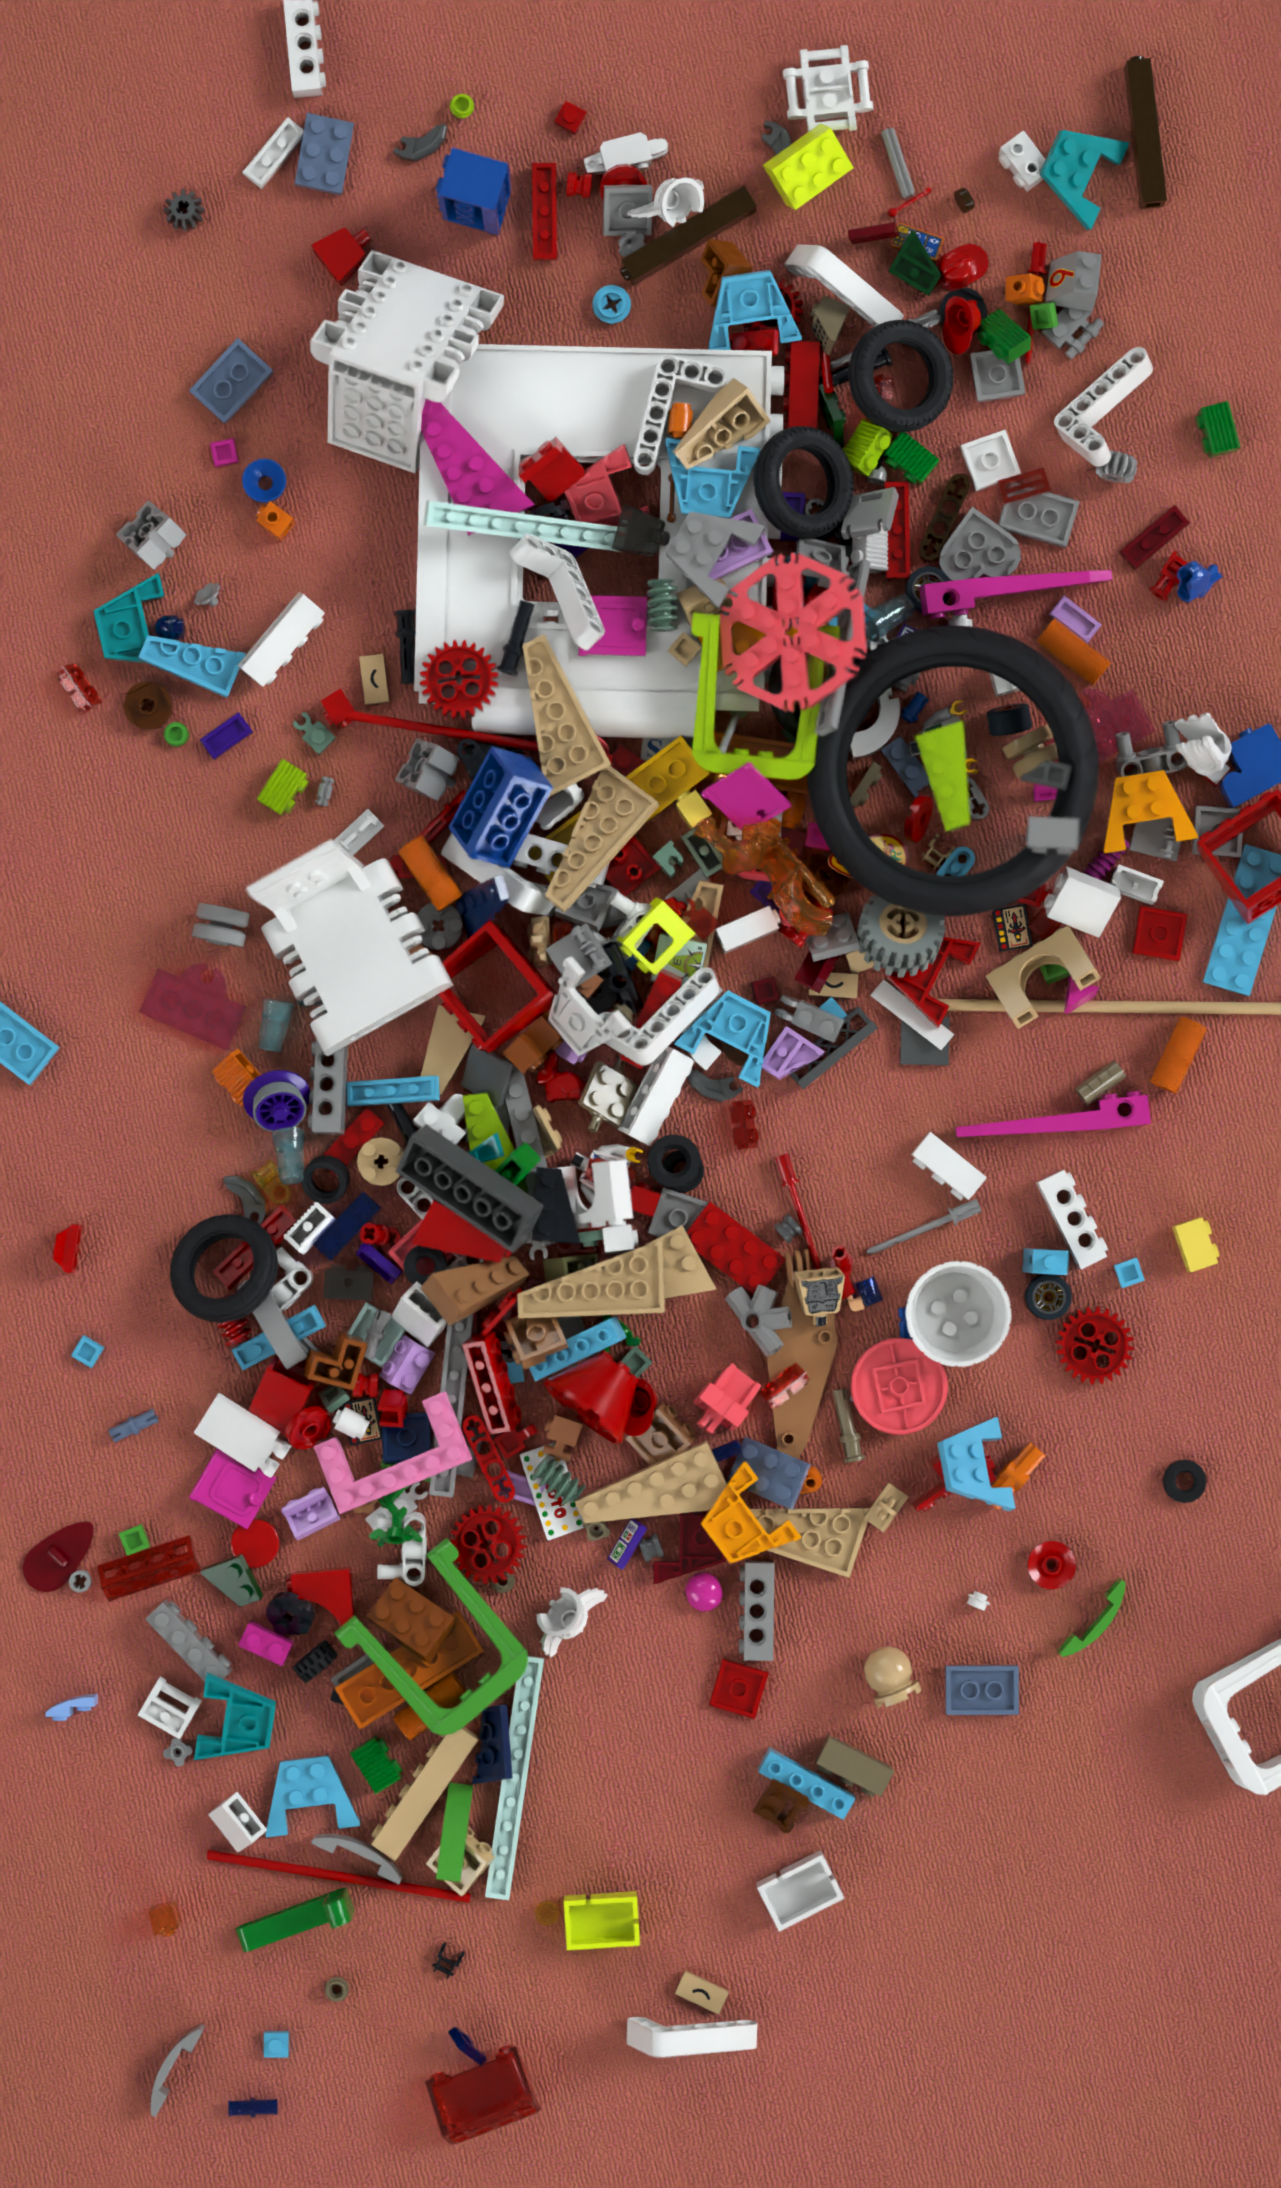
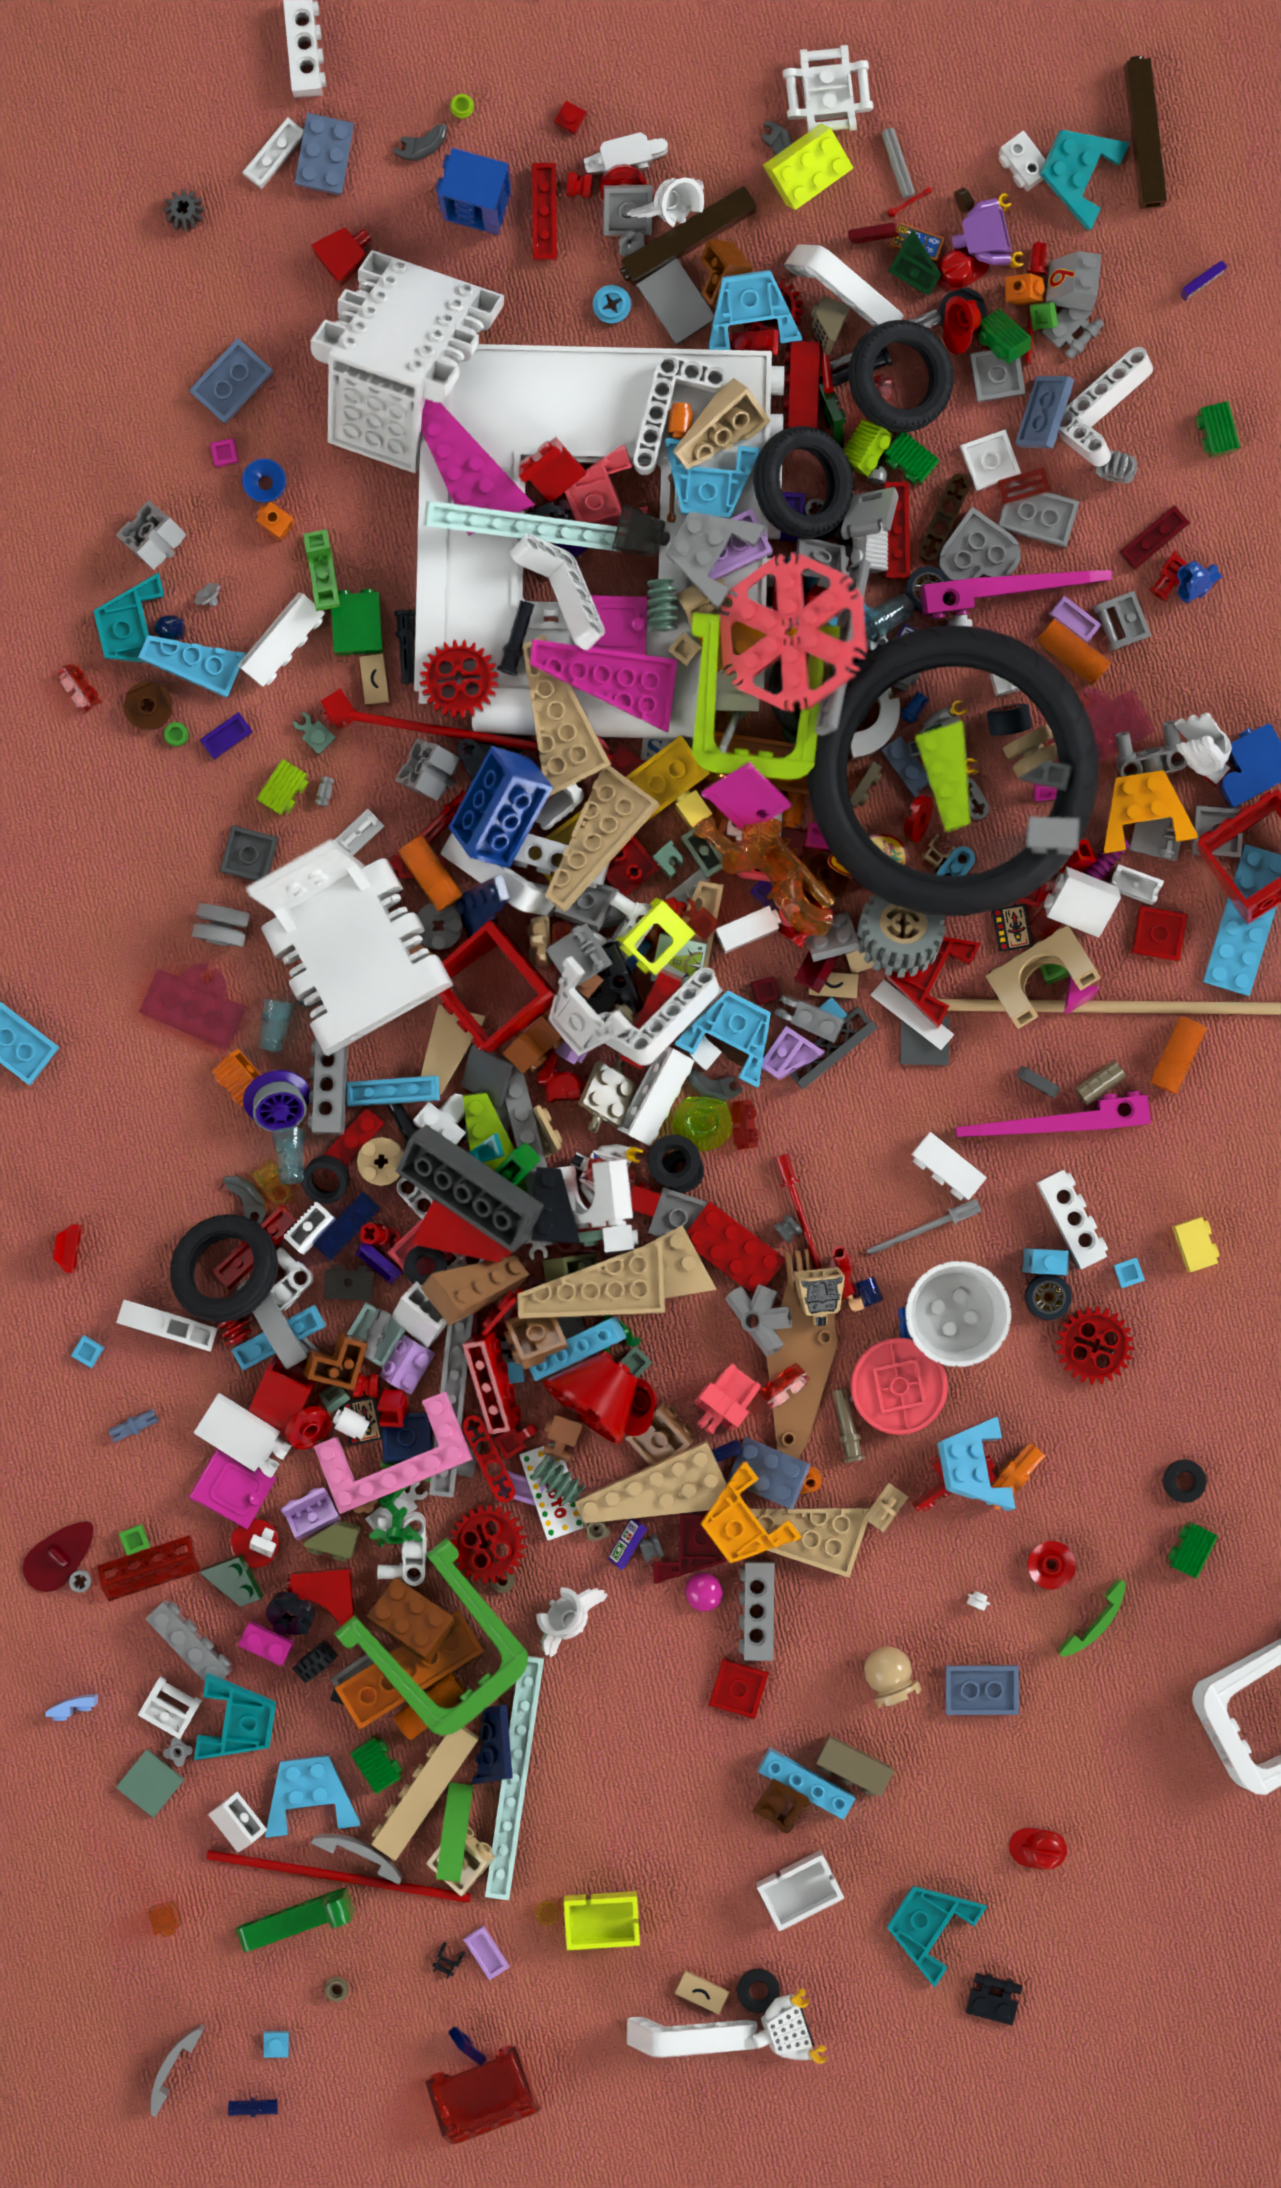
(150, 1783): none -> sand green tile
(166, 1325): none -> white slope
(249, 854): none -> dark grey tile
(263, 1544): none -> white tile
(322, 570): none -> bright green slope
(337, 1539): none -> olive slope
(357, 623): none -> green brick
(486, 1952): none -> lavender tile
(625, 680): none -> dark pink wing
(676, 301): none -> light grey tile
(703, 1121): none -> clear neon green hat
(751, 1977): none -> black tyre
(788, 2030): none -> white torso
(921, 1921): none -> teal wing
(987, 234): none -> medium lavender torso
(990, 2005): none -> black plate
(1038, 1082): none -> dark grey beam
(1038, 1848): none -> red piece
(1044, 412): none -> sand blue plate
(1080, 858): none -> red brick
(1129, 617): none -> light grey plate
(1192, 1549): none -> green brick
(1203, 280): none -> dark purple tile

